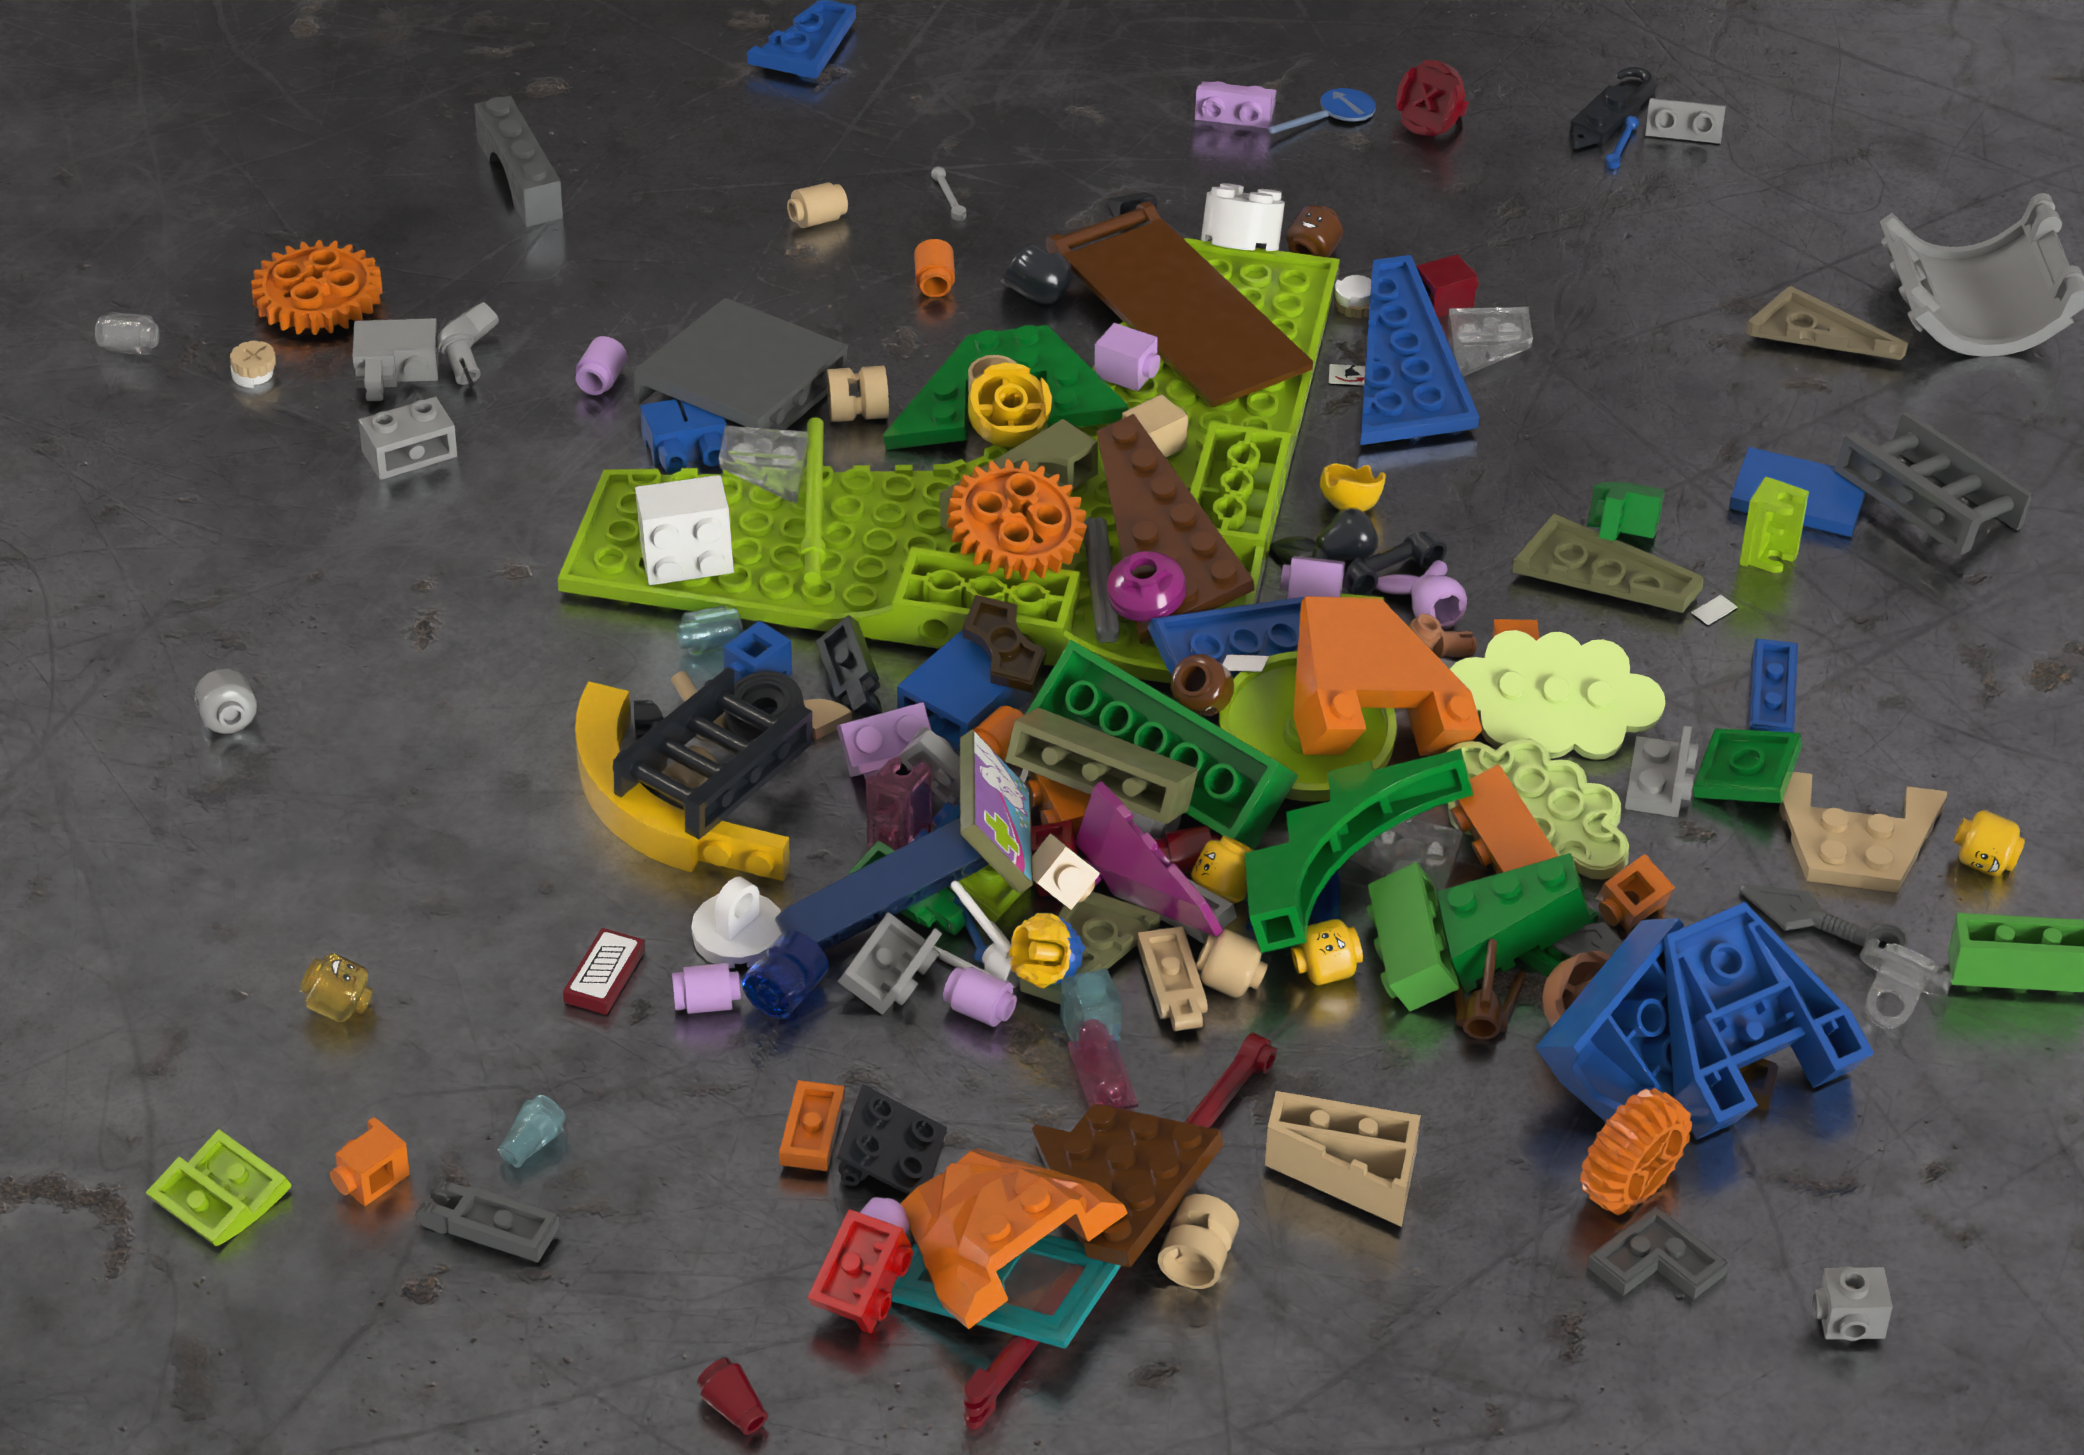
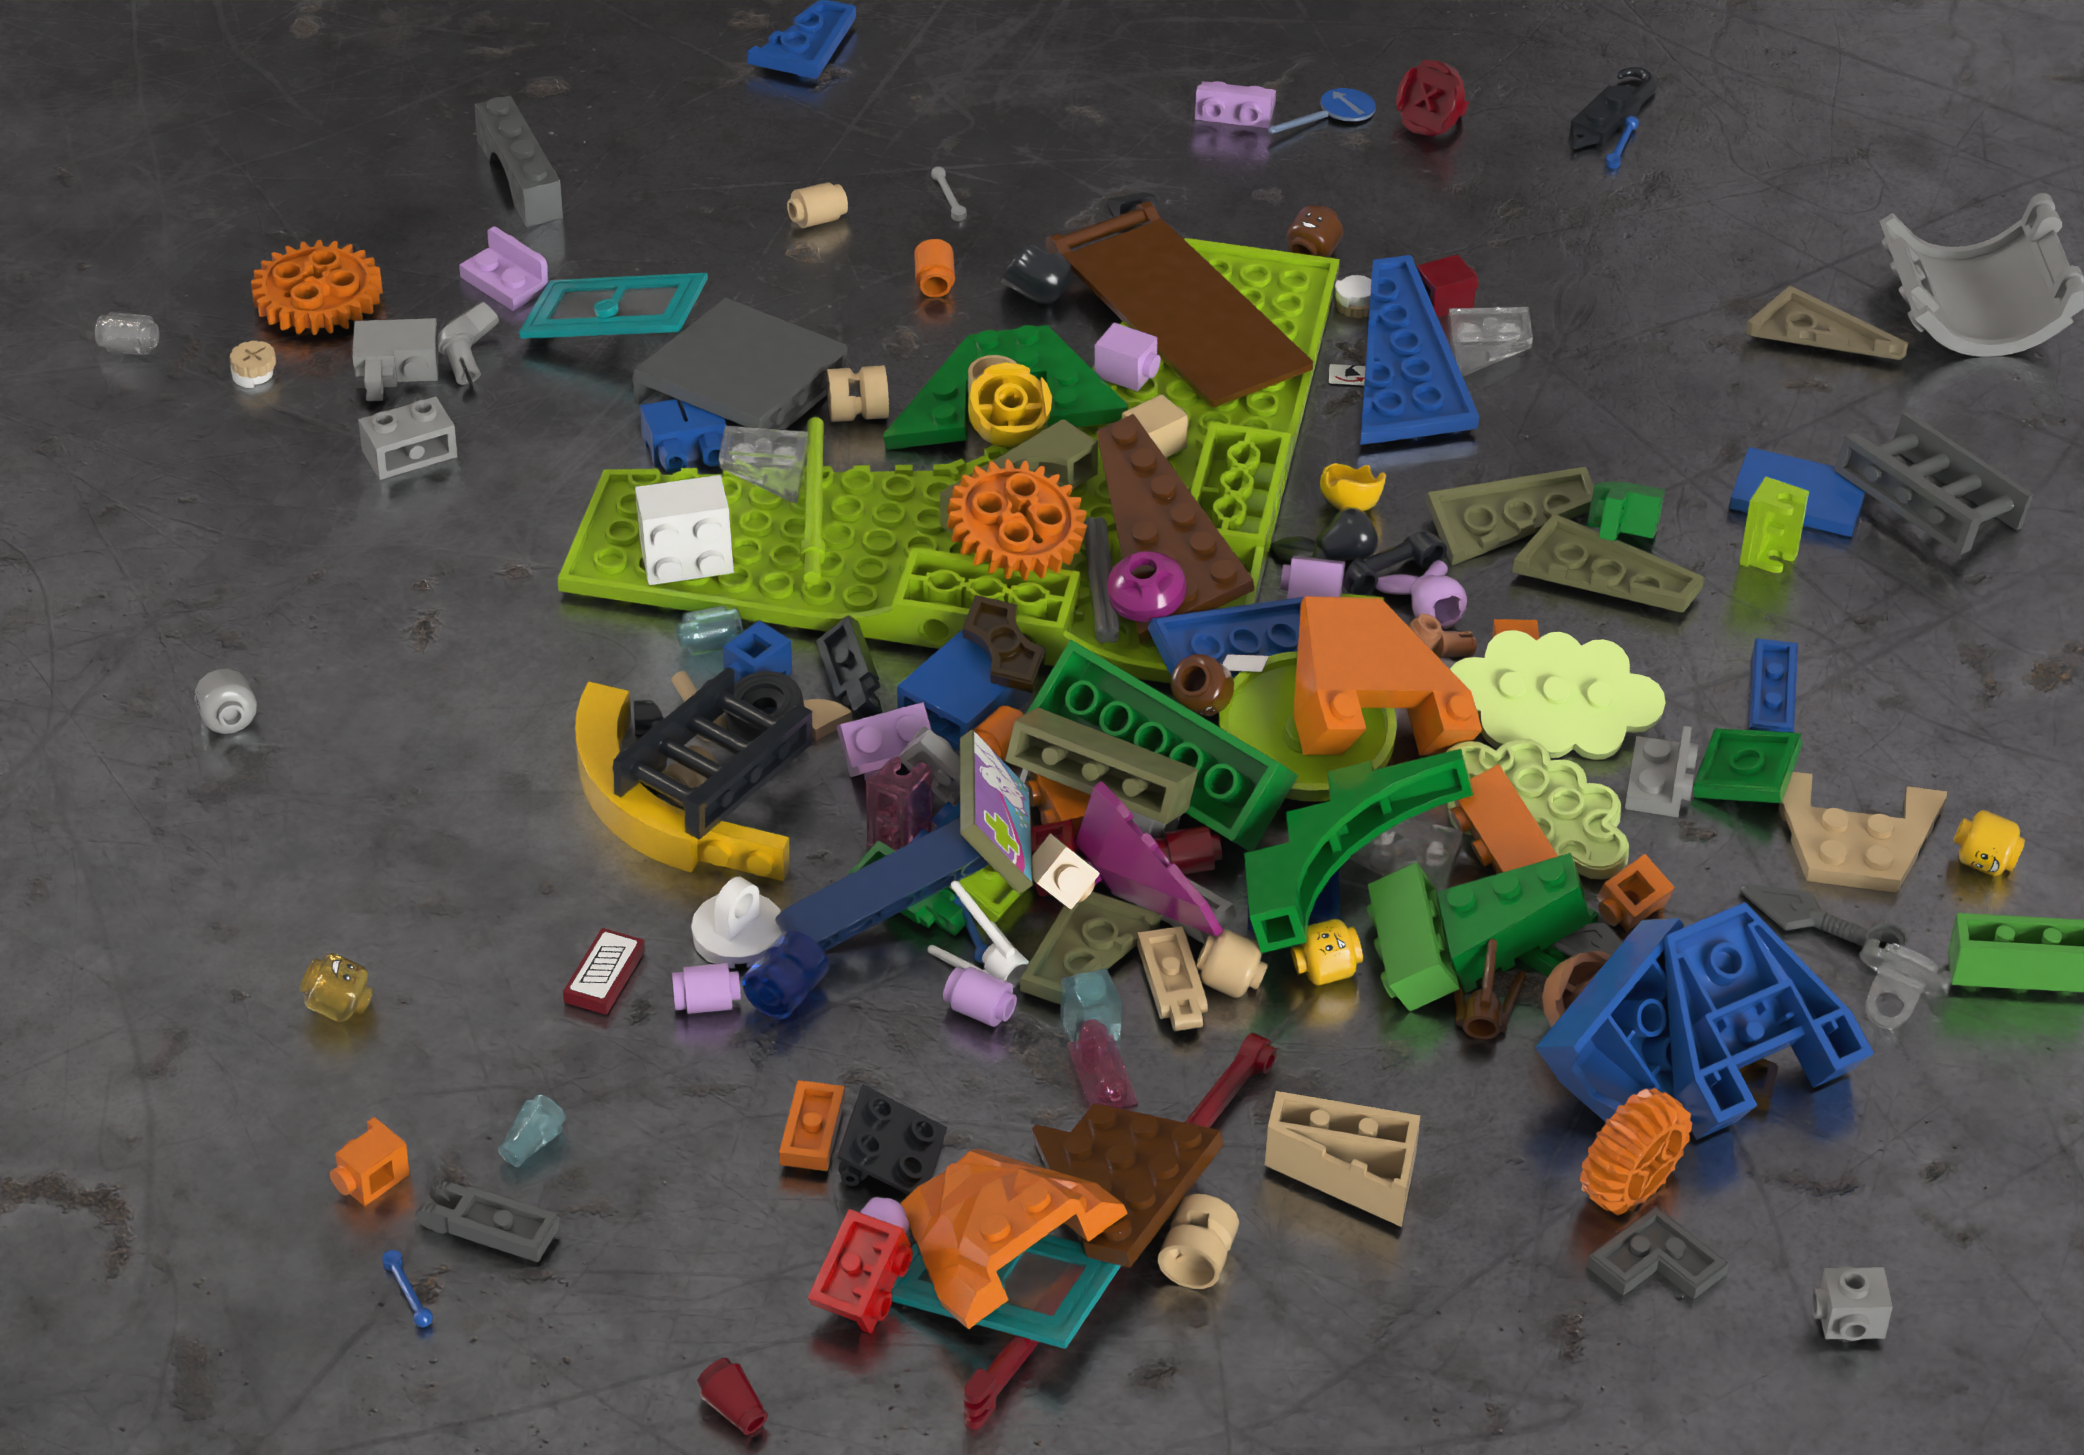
(219, 1189): lime slope -> none
(393, 1262): none -> blue hinge
(507, 270): none -> lavender bracket
(600, 365): lavender brick -> none
(614, 305): none -> teal door
(887, 963): light grey bracket -> none
(1045, 950): yellow piece -> none
(1223, 868): yellow head -> none
(1242, 218): white brick -> none
(1503, 511): none -> olive wing
(1685, 120): light grey hinge -> none
(1714, 609): white sticker -> none

